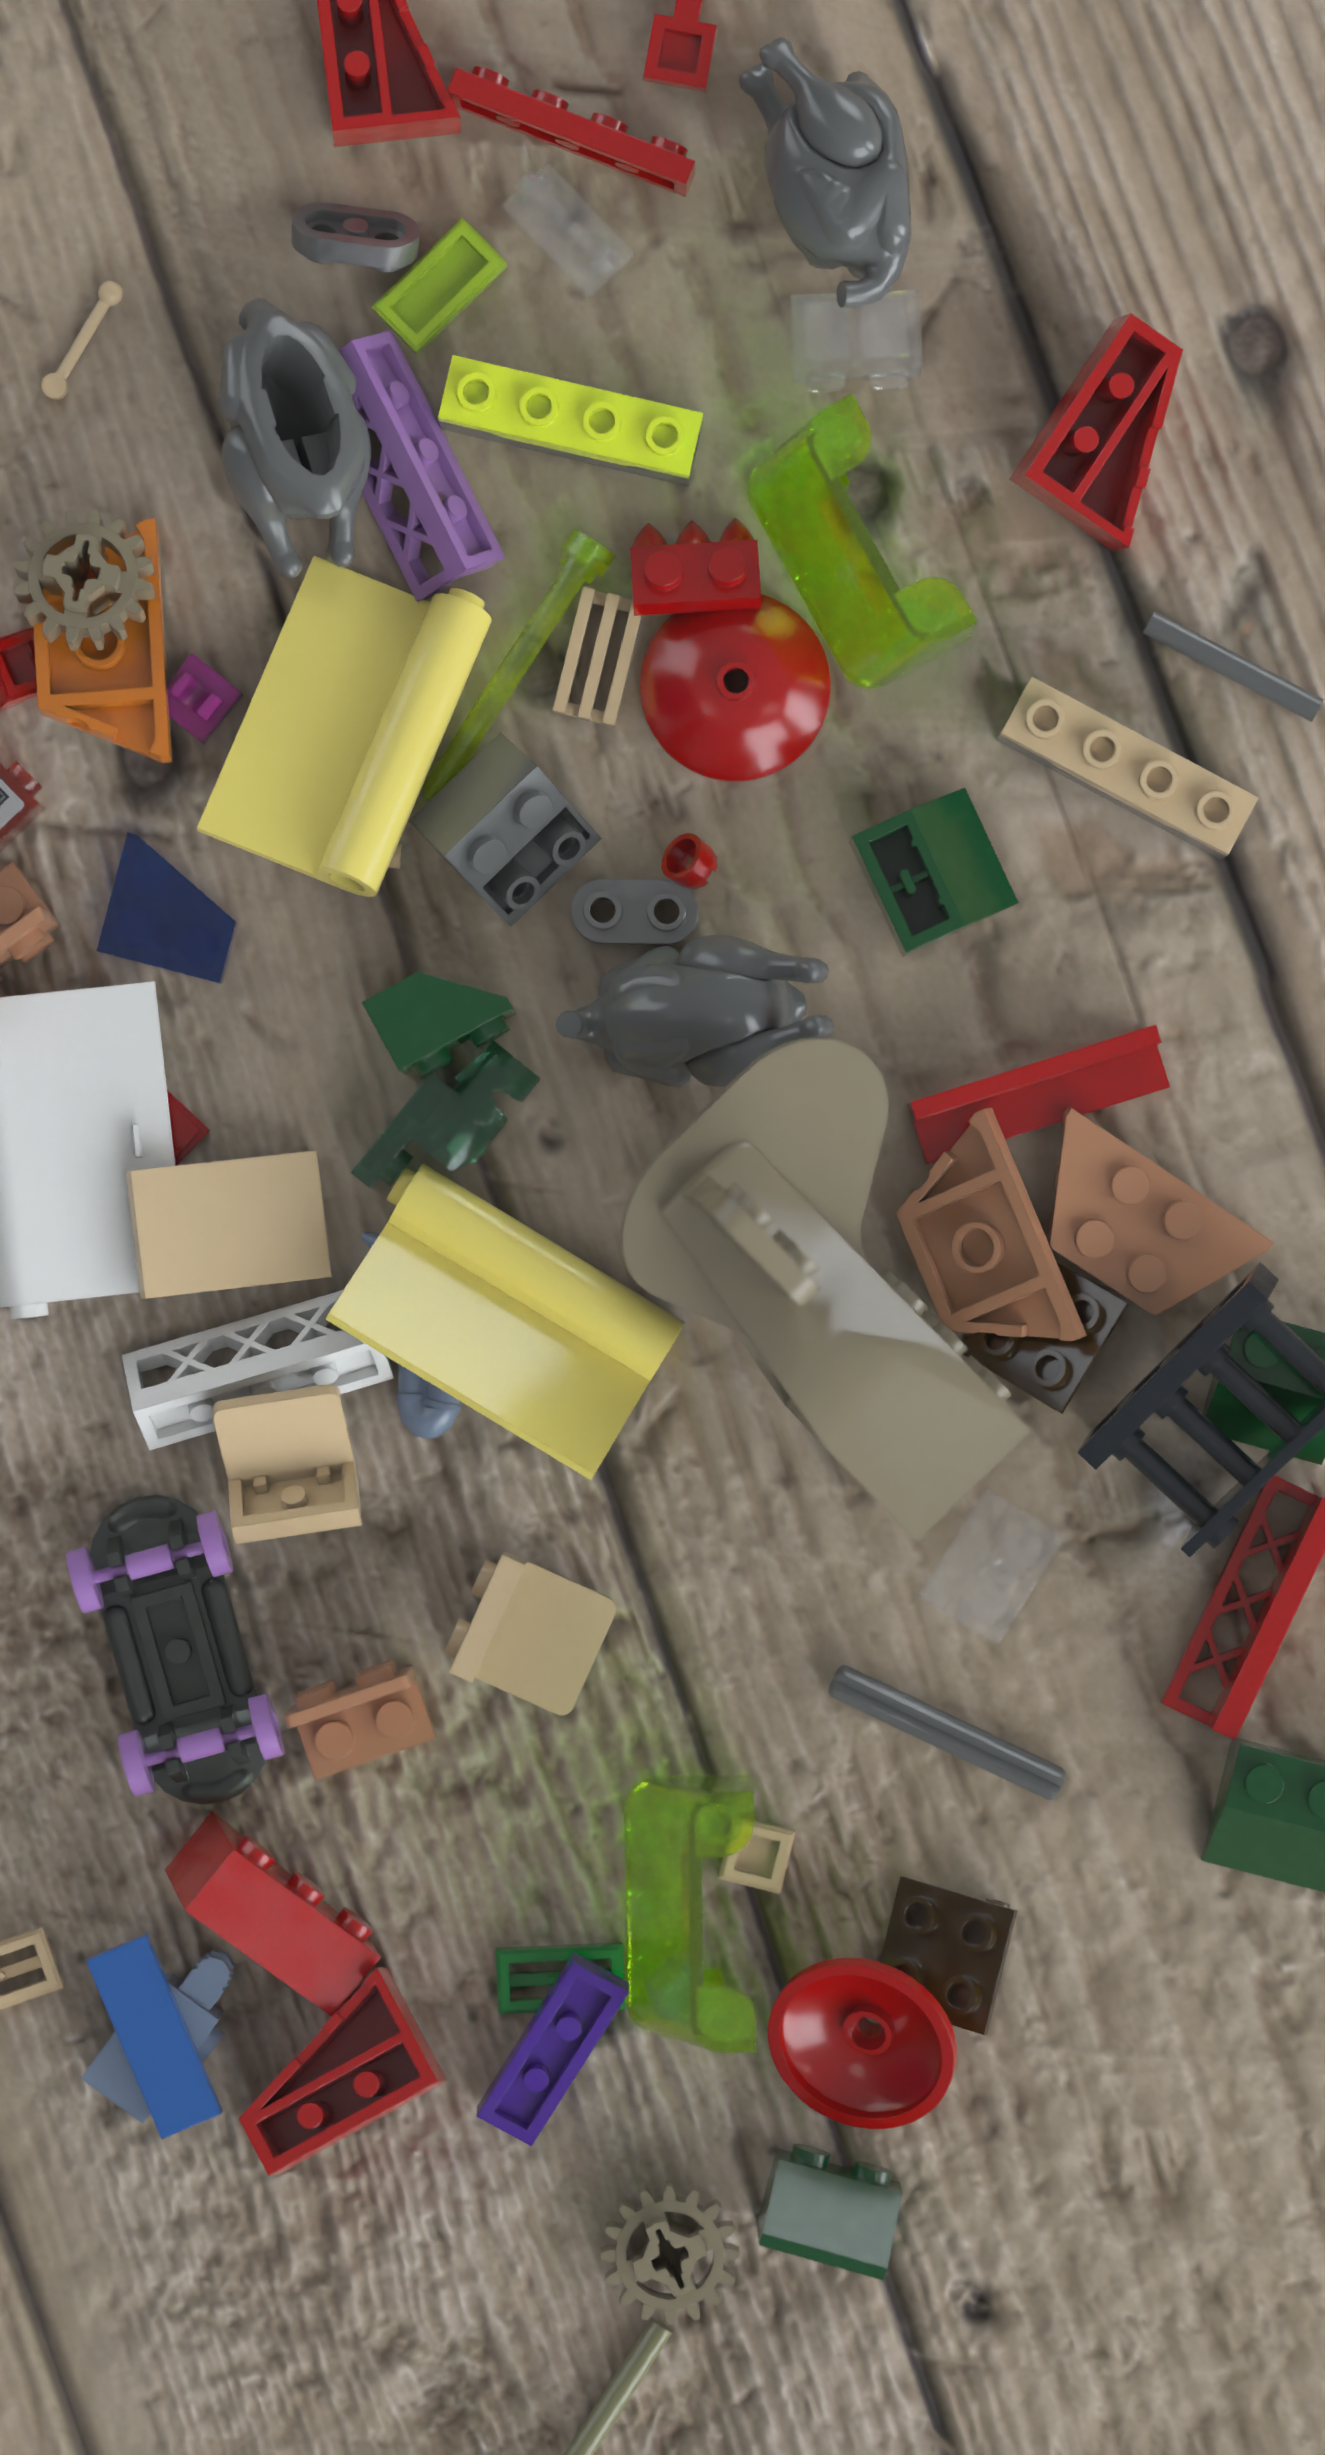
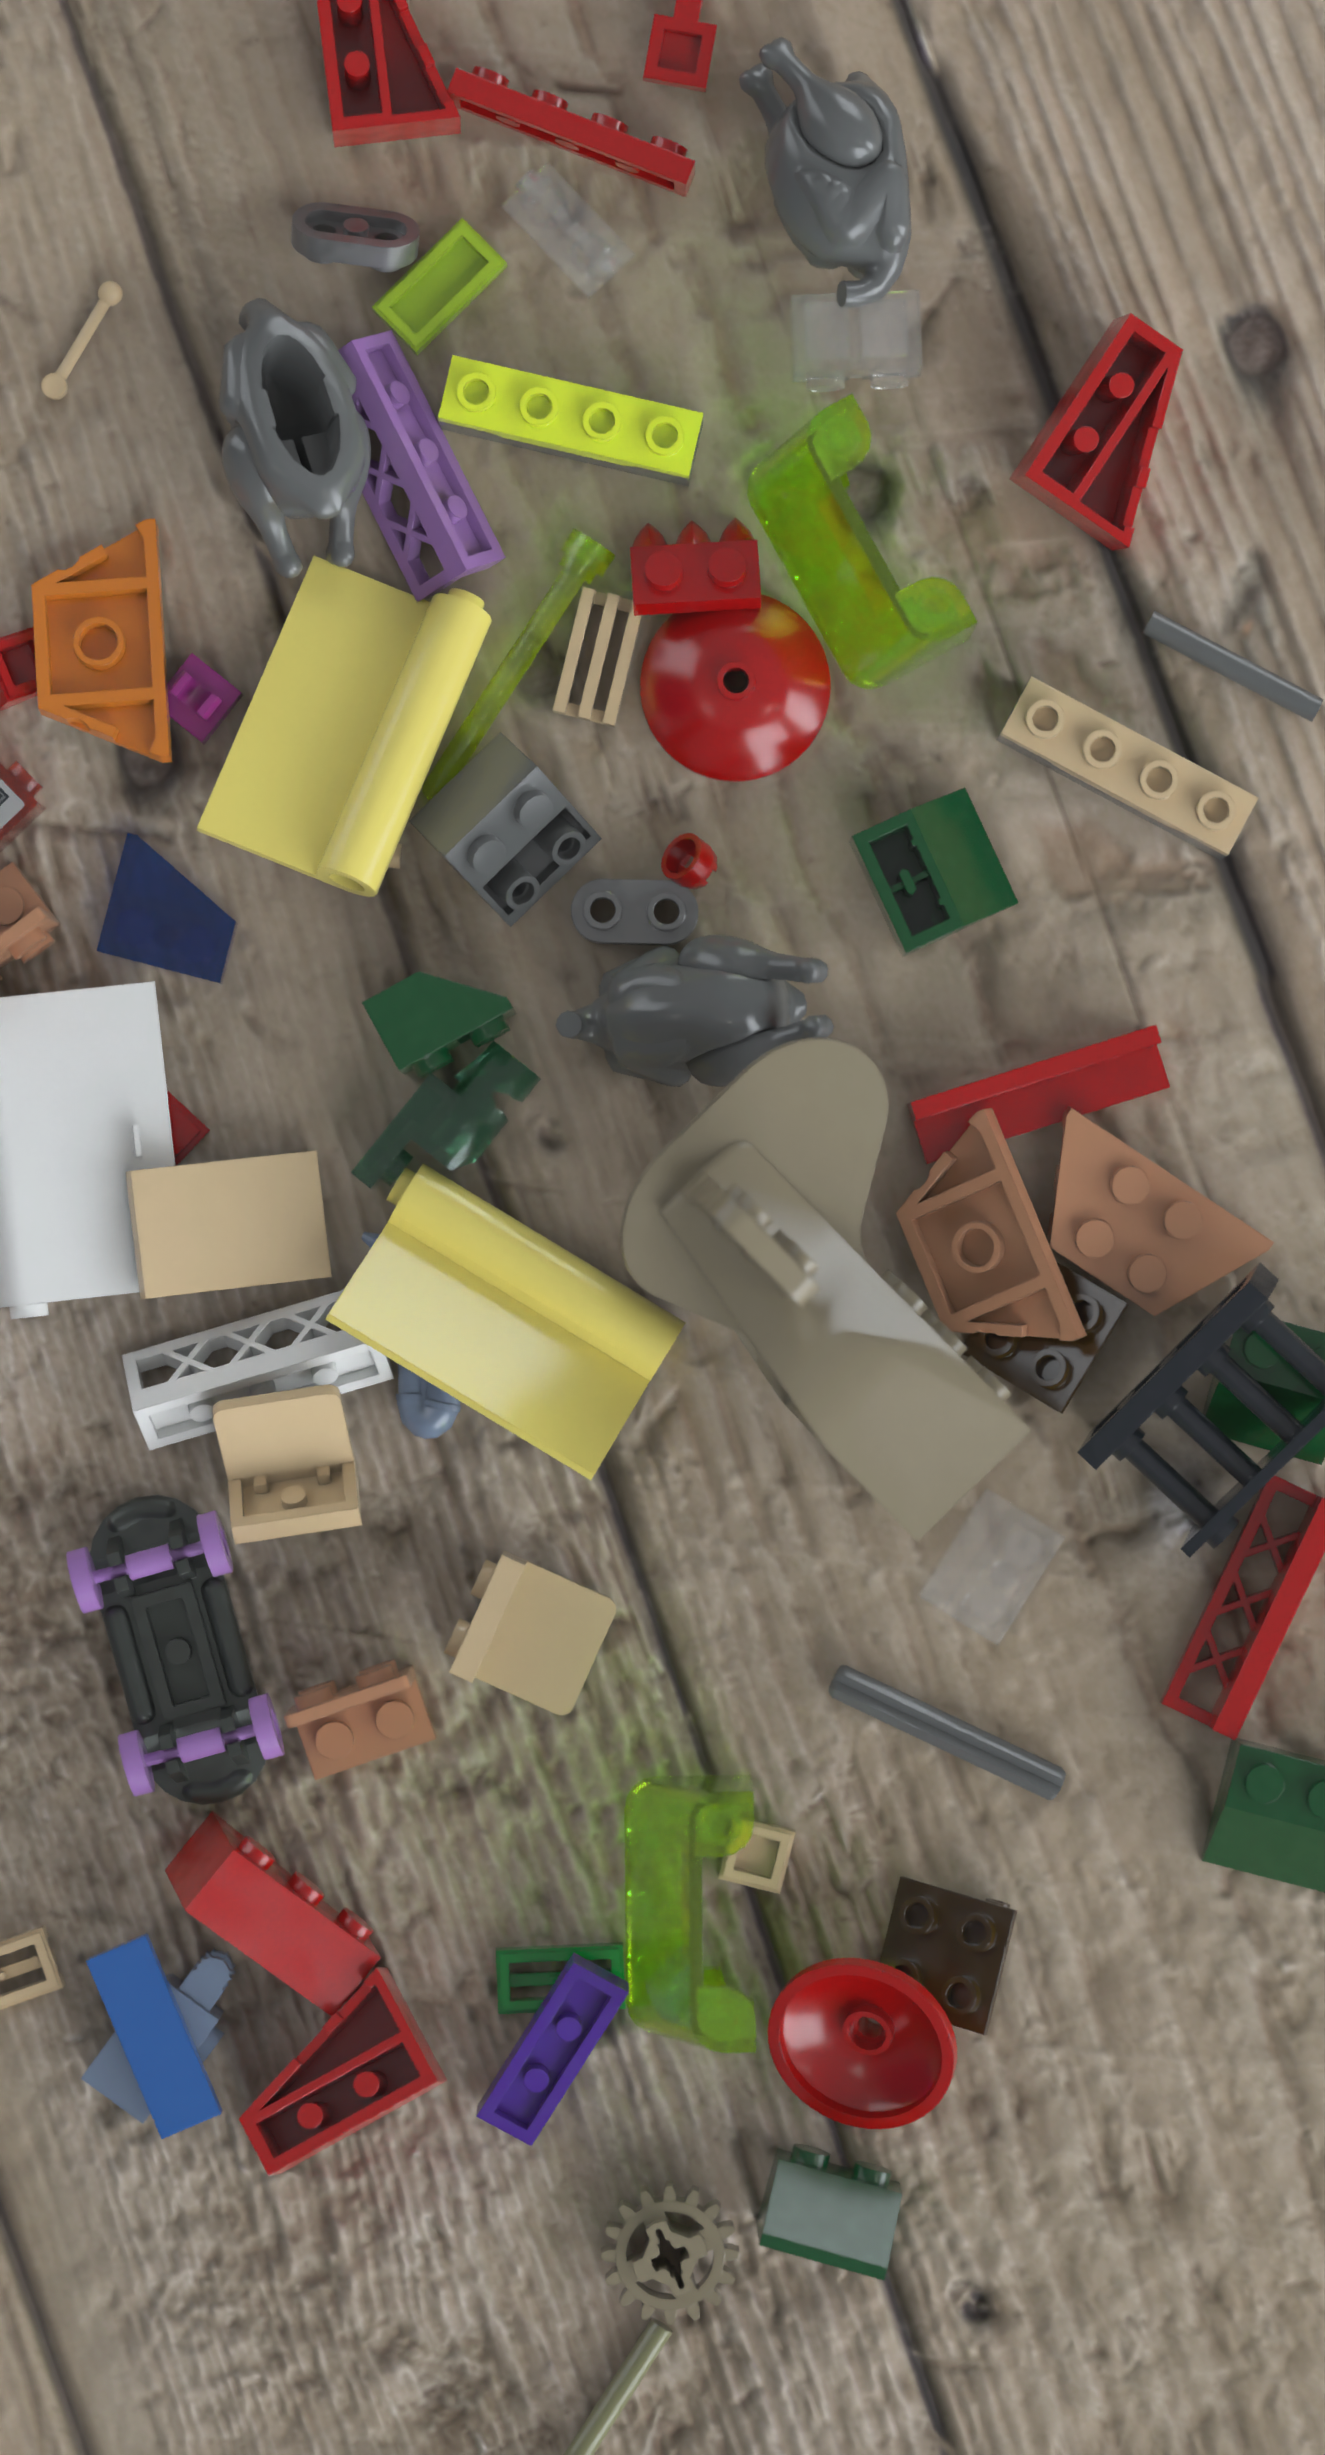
(110, 586): dark tan gear -> none

